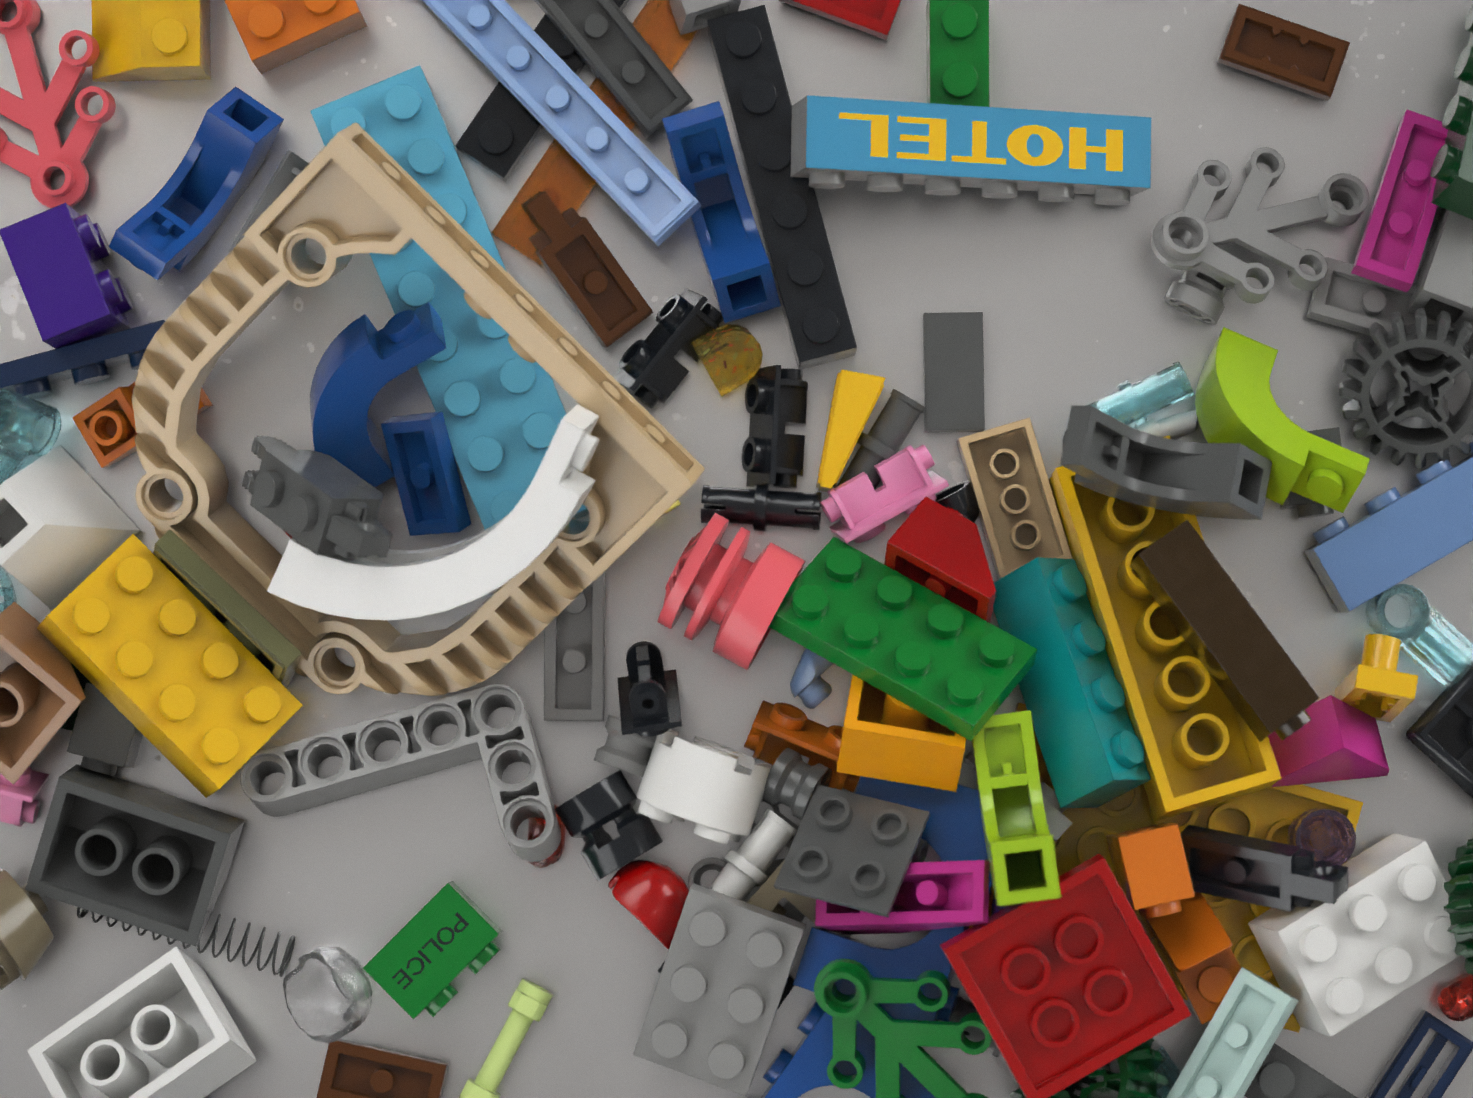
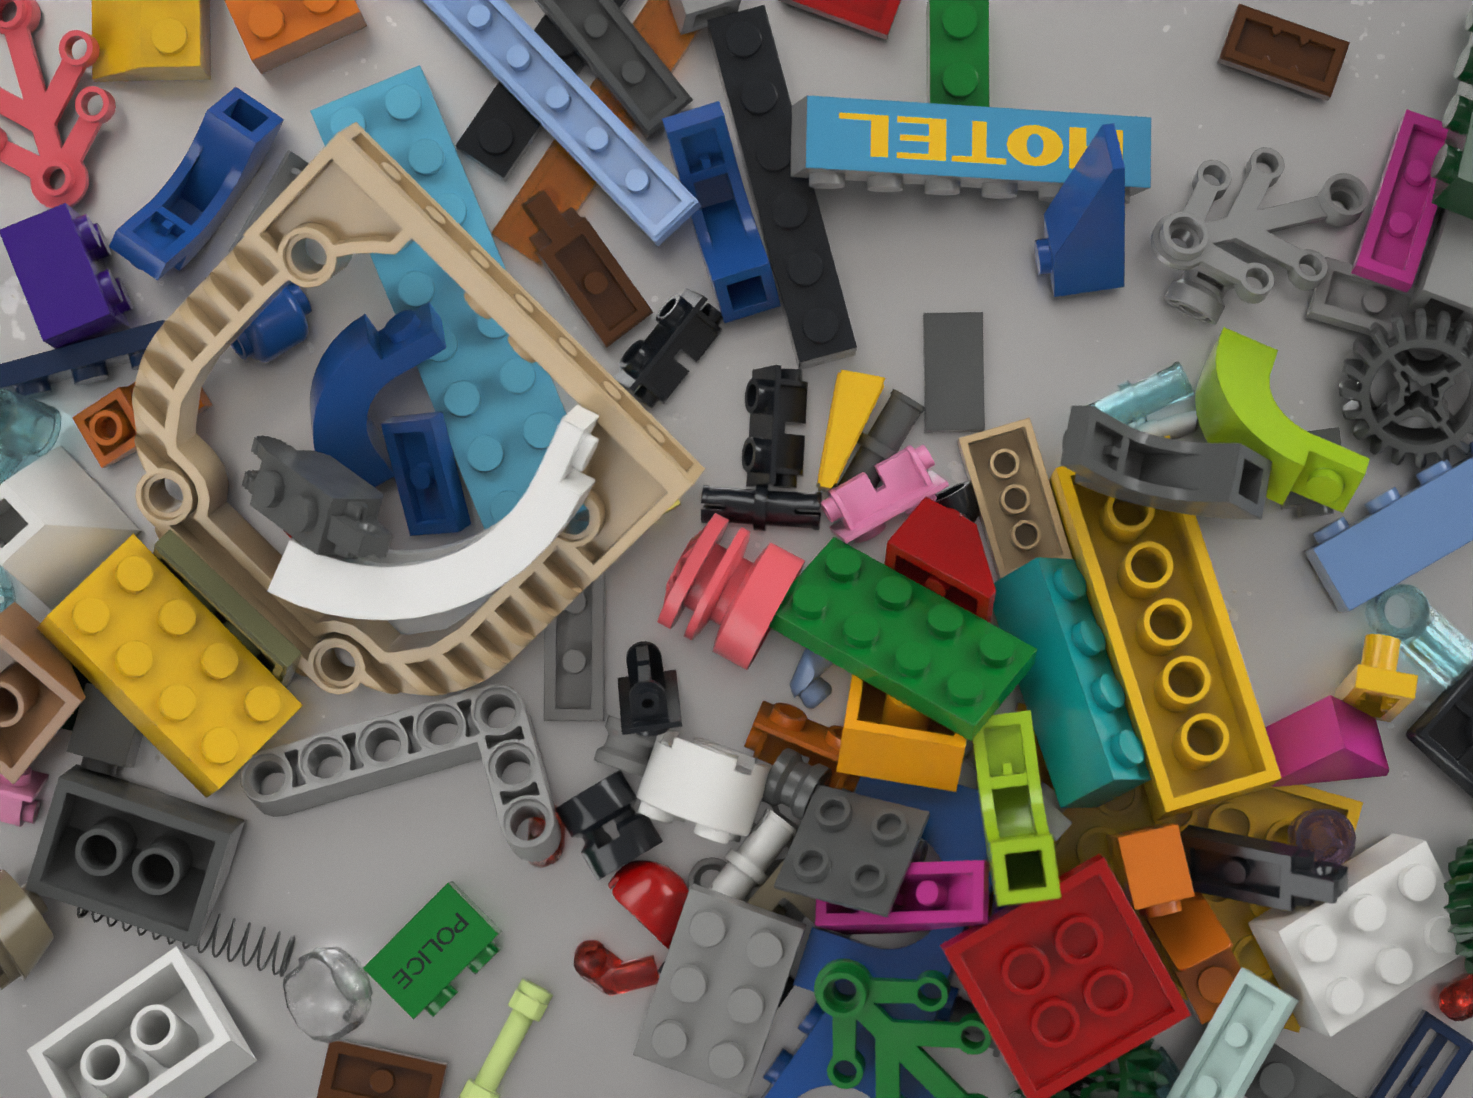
(276, 328): none -> blue head
(609, 972): none -> clear red arm
(729, 356): clear yellow tile -> none
(1087, 222): none -> blue slope
(1225, 633): dark brown brick -> none

